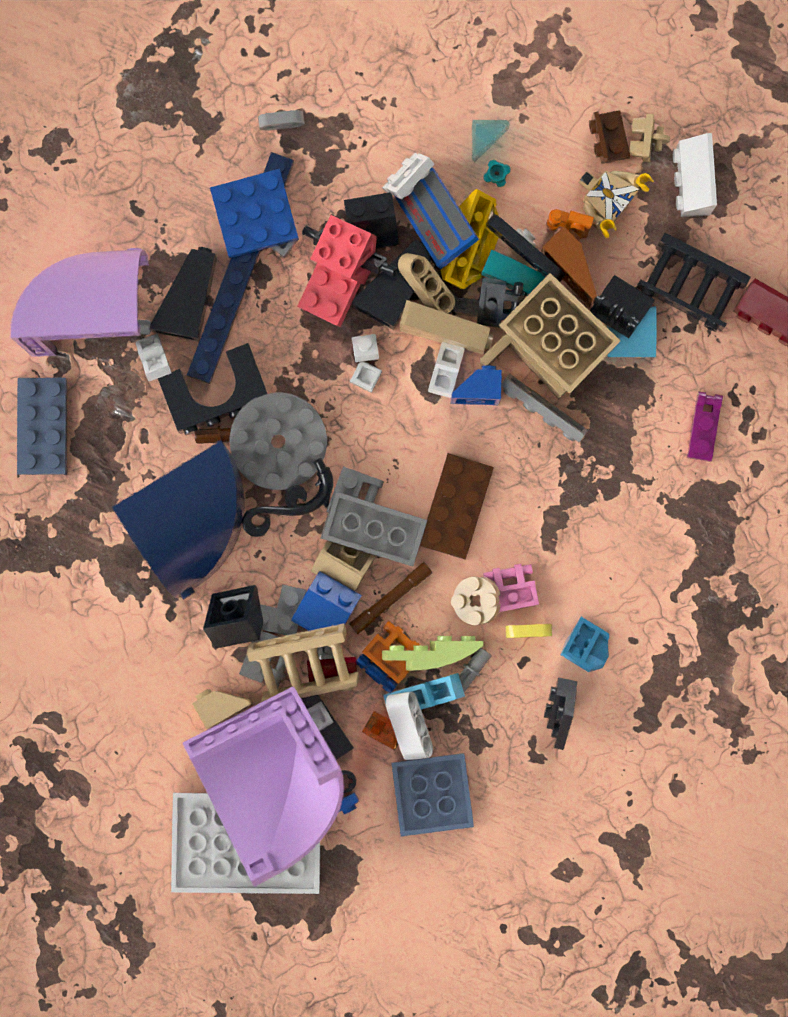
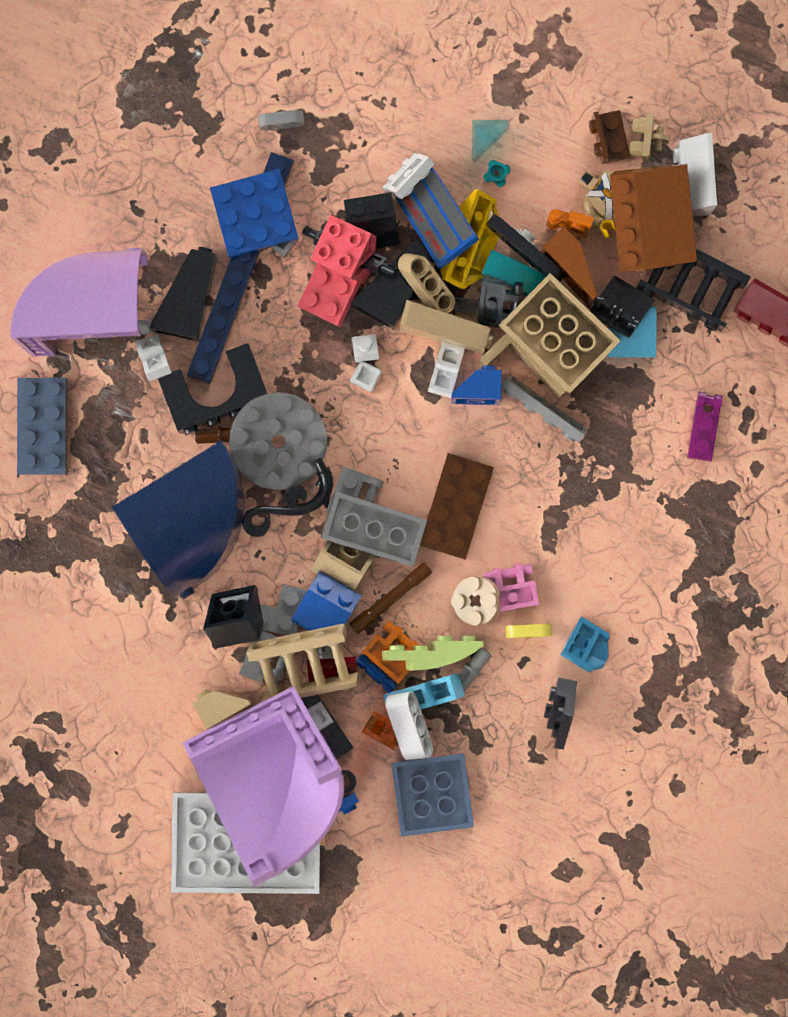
(653, 217): none -> dark orange slope

